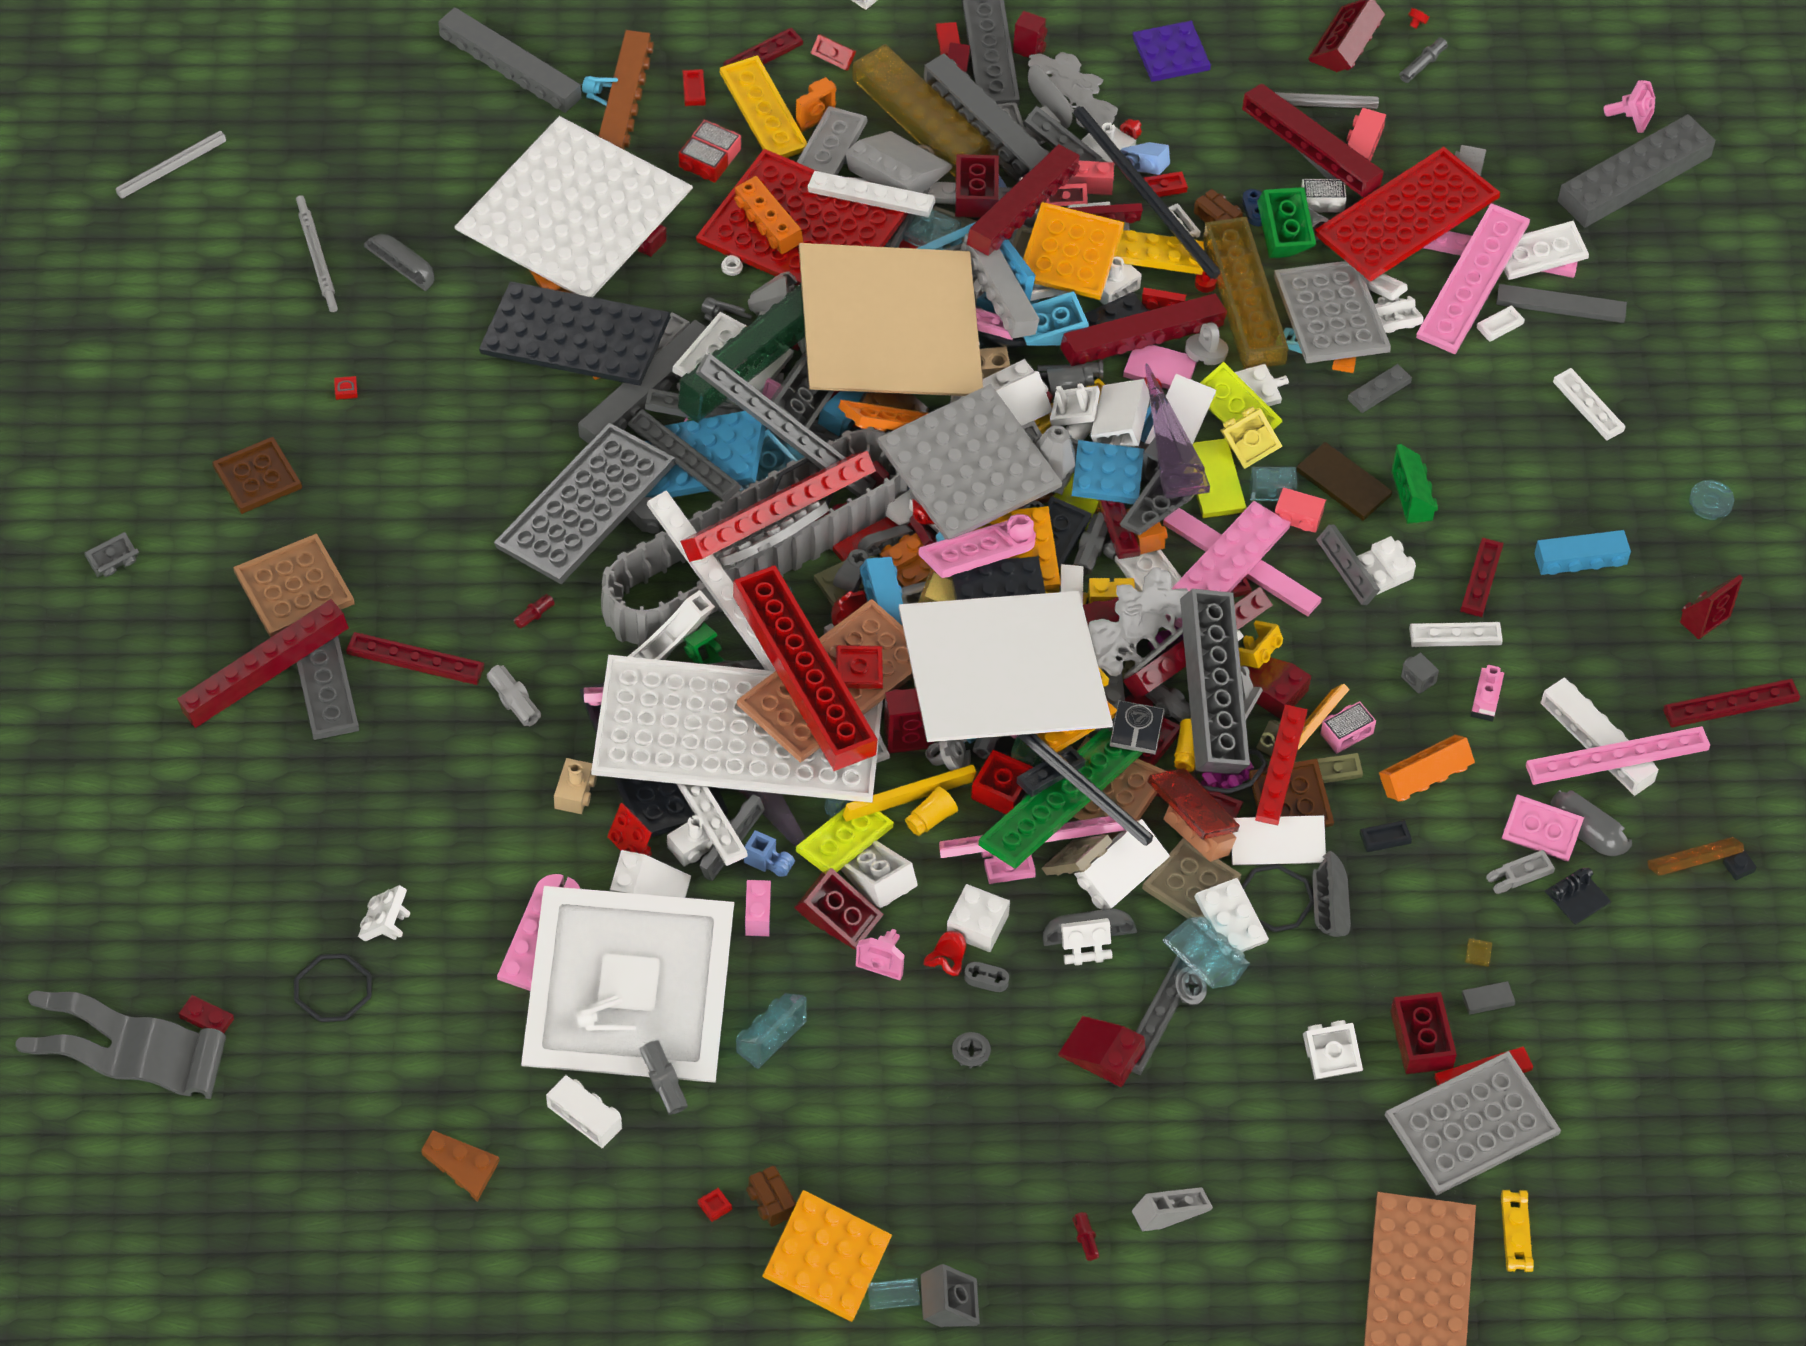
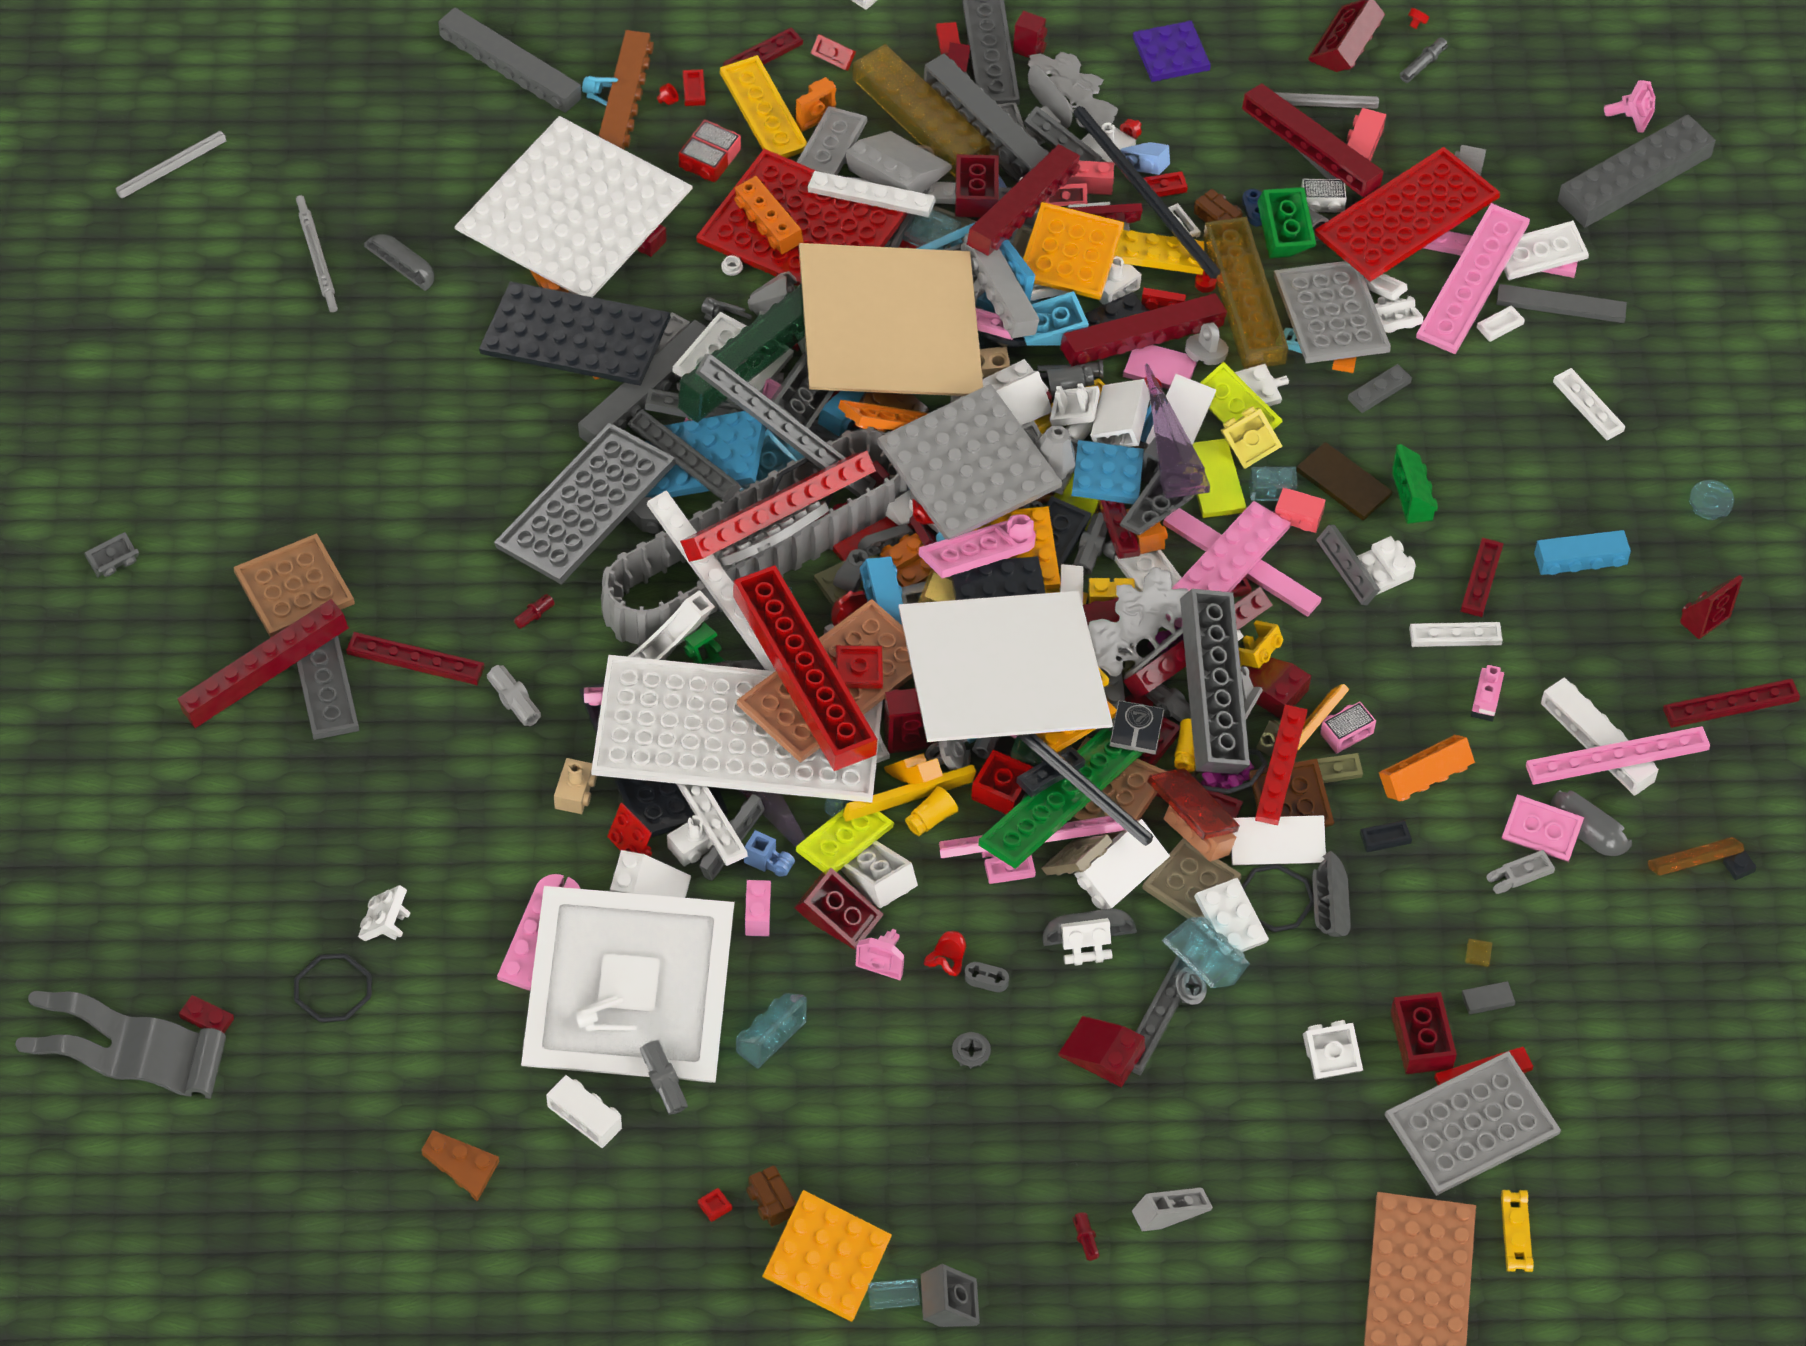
(257, 475): reddish brown plate -> none
(345, 387): red tile -> none
(668, 94): none -> red tile
(915, 769): none -> light orange slope
(979, 917): white brick -> none
(1419, 673): dark grey brick -> none
(1578, 895): black hinge -> none

